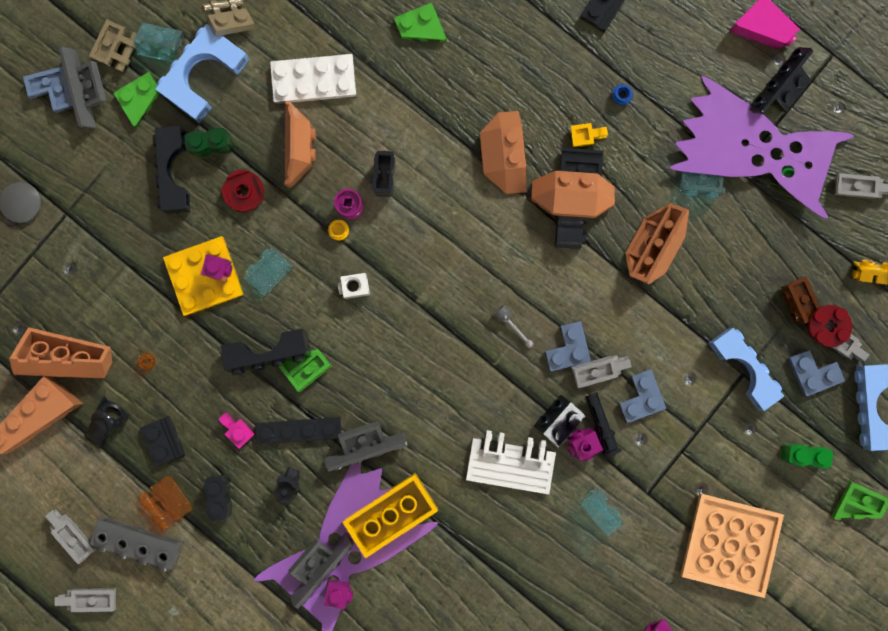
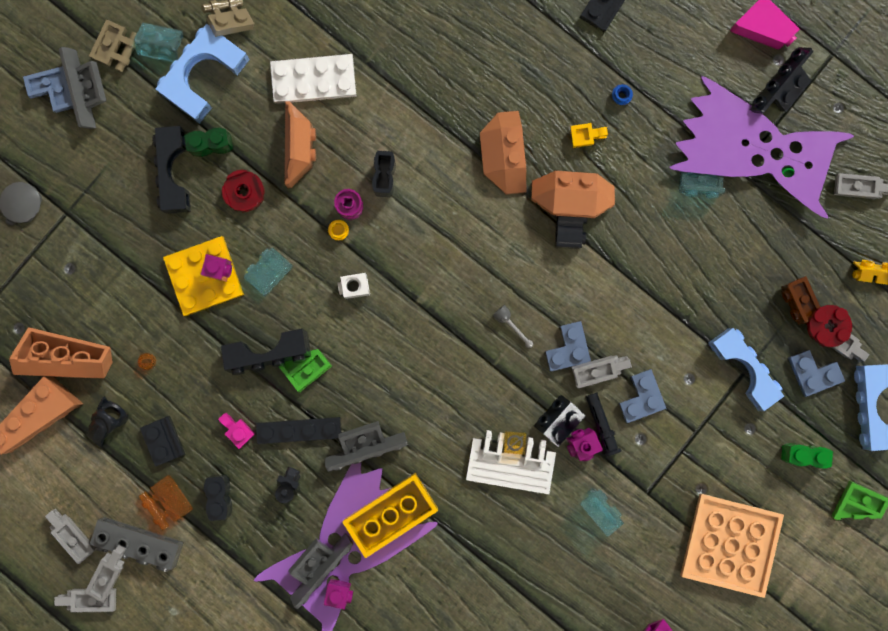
(106, 575): none -> light grey hinge
(137, 97): bright green wing -> none
(420, 24): bright green wing -> none
(514, 442): none -> clear yellow tile
(581, 160): black plate -> none
(657, 243): nougat wedge -> none

